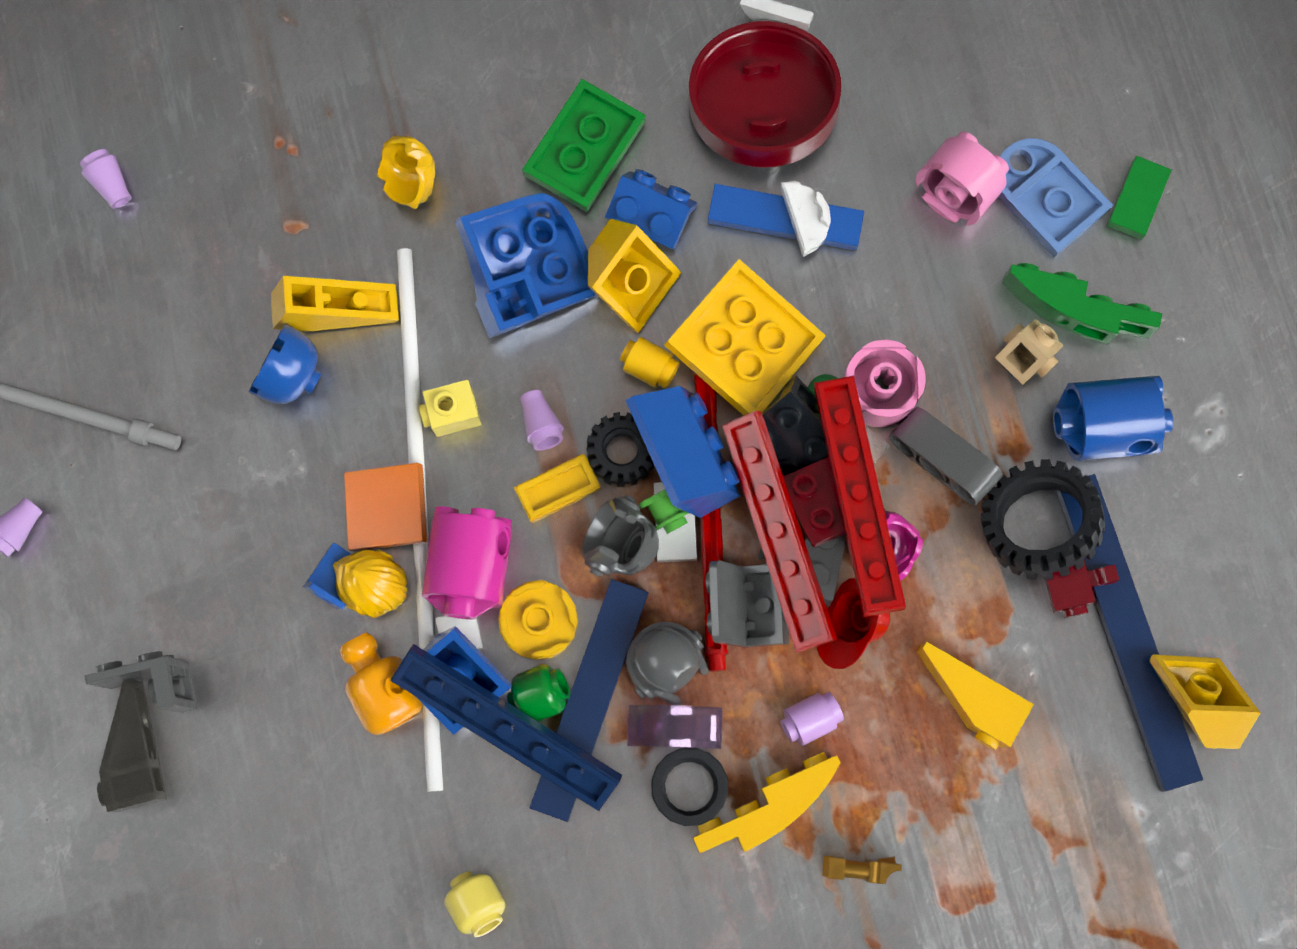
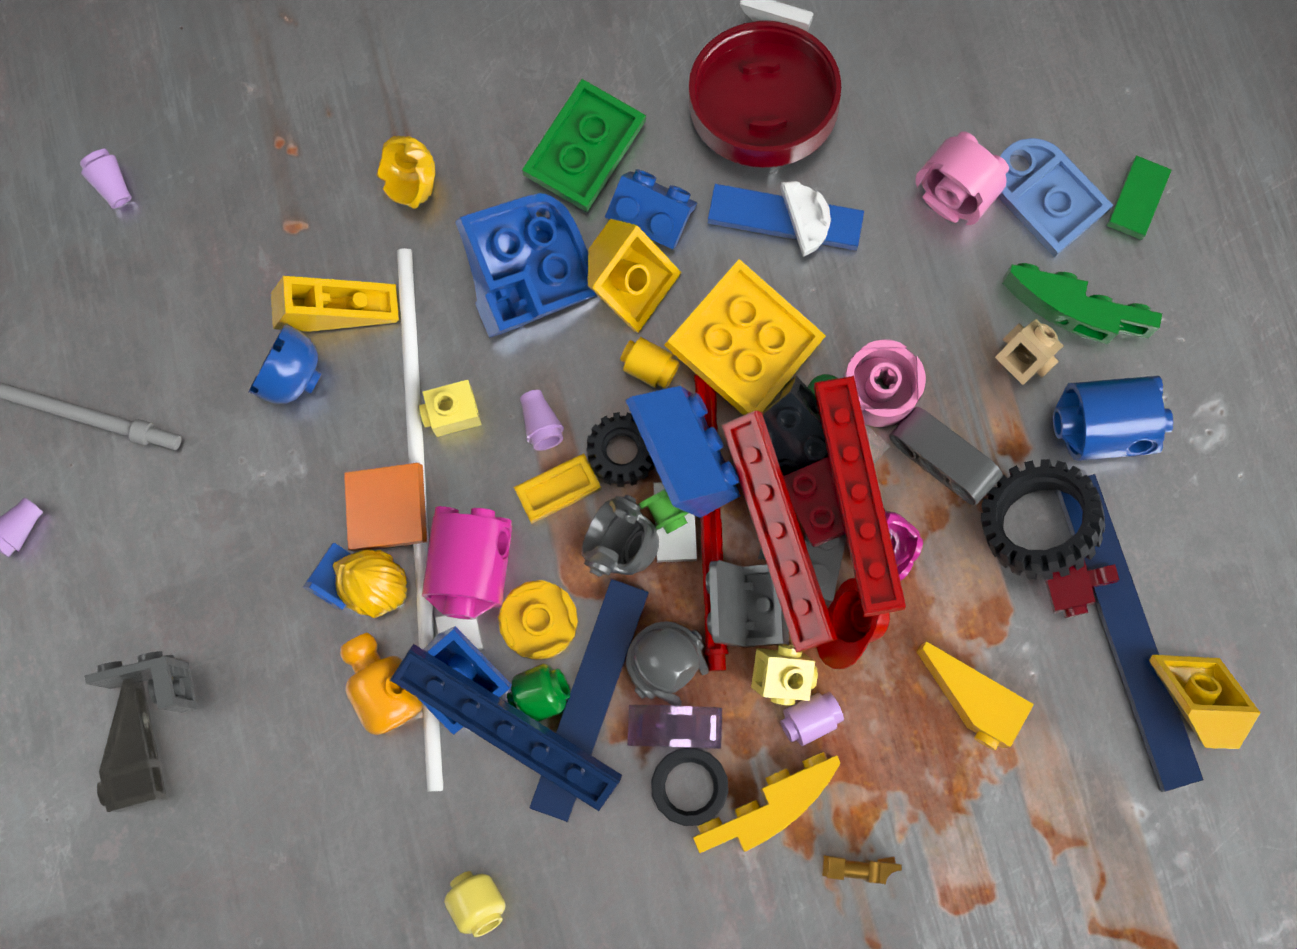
(784, 675): none -> light yellow brick

